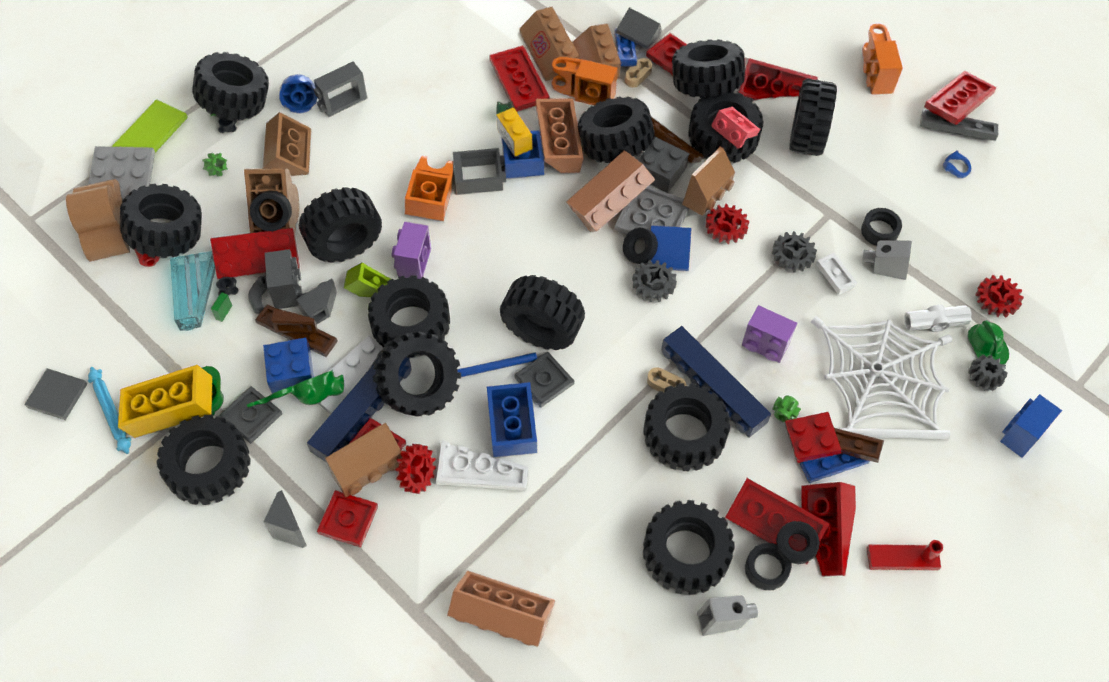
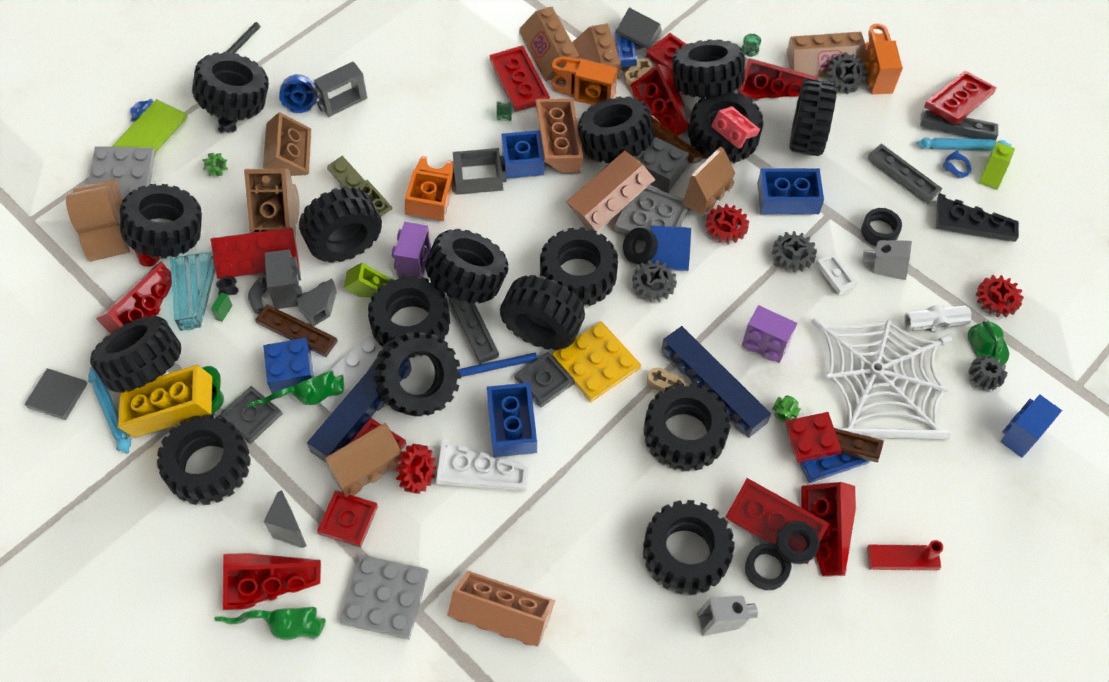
(135, 354): none -> black tyre
(139, 300): none -> red wedge
(142, 105): none -> blue piece
(244, 38): none -> pearl dark grey bar
(258, 219): black tyre -> none
(261, 577): none -> red wedge
(285, 623): none -> green animal
(292, 323): reddish brown slope -> none
(349, 177): none -> olive slope
(384, 597): none -> light grey plate
(466, 266): none -> black tyre
(475, 330): none -> dark grey plate
(514, 132): yellow brick -> none
(586, 246): none -> black tyre
(597, 361): none -> yellow plate
(662, 98): none -> red wedge
(751, 45): none -> clear green wheel
(790, 191): none -> blue brick
(814, 52): none -> medium nougat slope
(841, 65): none -> dark grey gear
(905, 173): none -> dark grey plate
(959, 143): none -> medium azure wheel
(965, 219): none -> black wing
(996, 165): none -> lime slope

